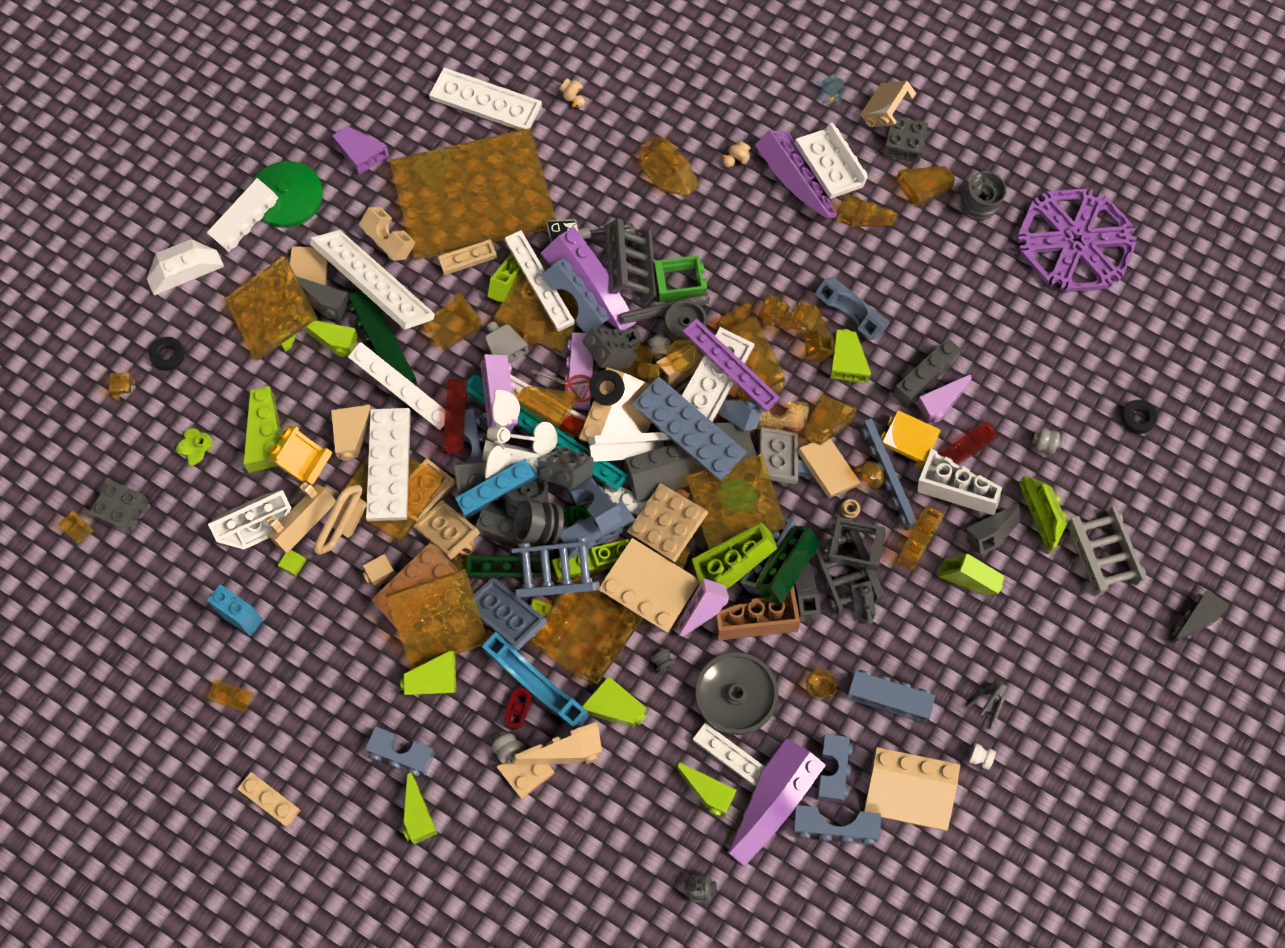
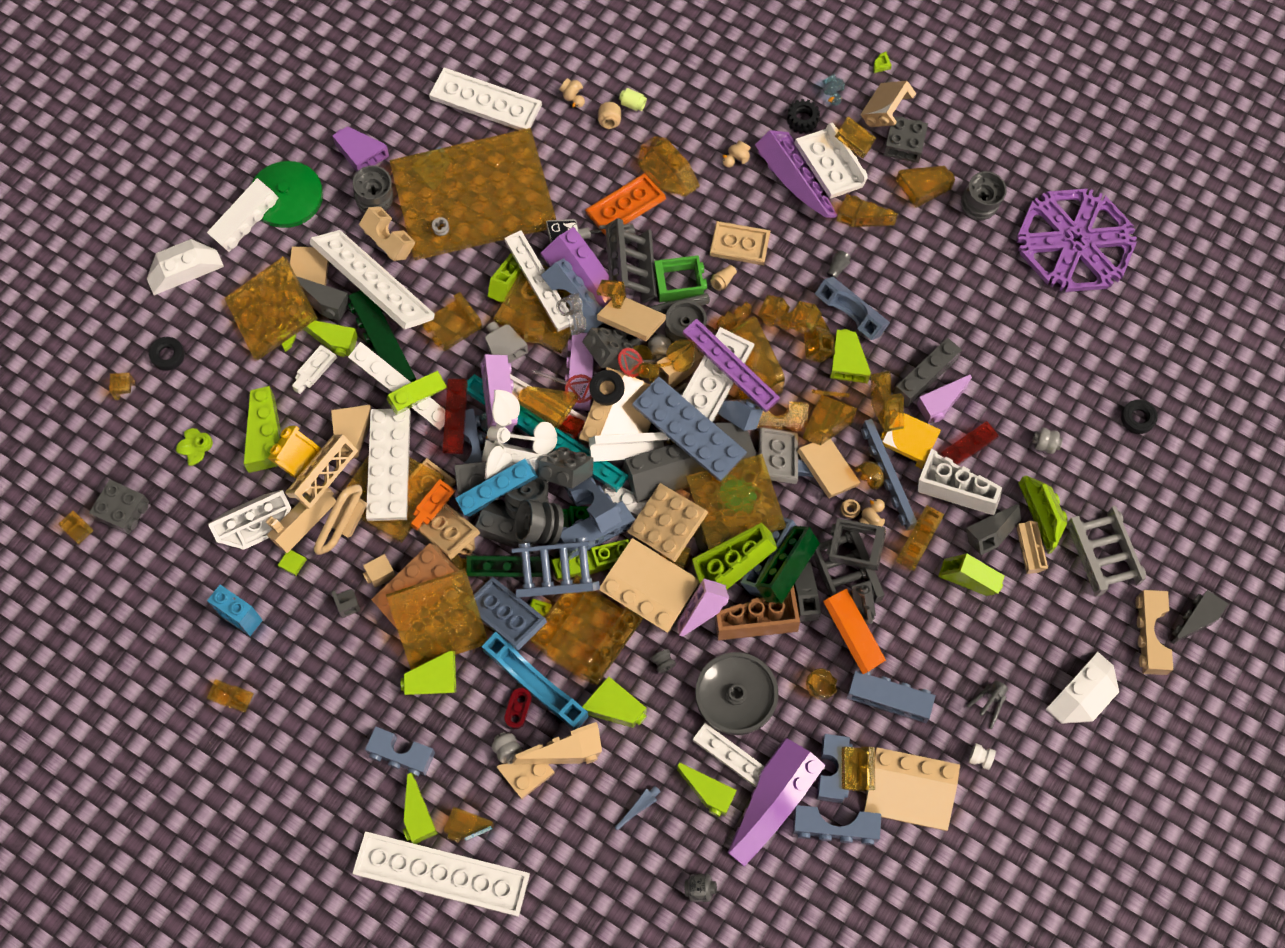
(269, 799): tan plate -> none
(313, 368): none -> white hinge
(316, 466): none -> tan fence
(346, 602): none -> dark grey panel
(372, 181): none -> dark grey wheel
(416, 392): none -> lime slope
(432, 504): none -> orange hinge
(441, 874): none -> white plate
(444, 230): none -> light grey bush
(465, 825): none -> clear yellow slope
(467, 257): tan plate -> none
(575, 314): none -> clear plate
(609, 115): none -> tan head
(613, 289): none -> clear yellow panel
(626, 202): none -> orange tile
(630, 360): none -> clear piece
(632, 99): none -> yellowish green brick
(632, 318): none -> tan tile
(642, 803): none -> sand blue piece
(722, 278): none -> tan cone
(740, 243): none -> tan tile
(799, 124): none -> black tyre
(831, 393): none -> clear yellow piece
(838, 264): none -> dark grey cone
(854, 631): none -> orange tile
(855, 137): none -> clear yellow tile
(858, 768): none -> clear yellow panel
(869, 514): none -> tan animal
(882, 63): none -> lime tile
(887, 407): none -> clear yellow panel
(1032, 547): none -> tan piece
(1086, 693): none -> white wedge
(1154, 656): none -> tan arch

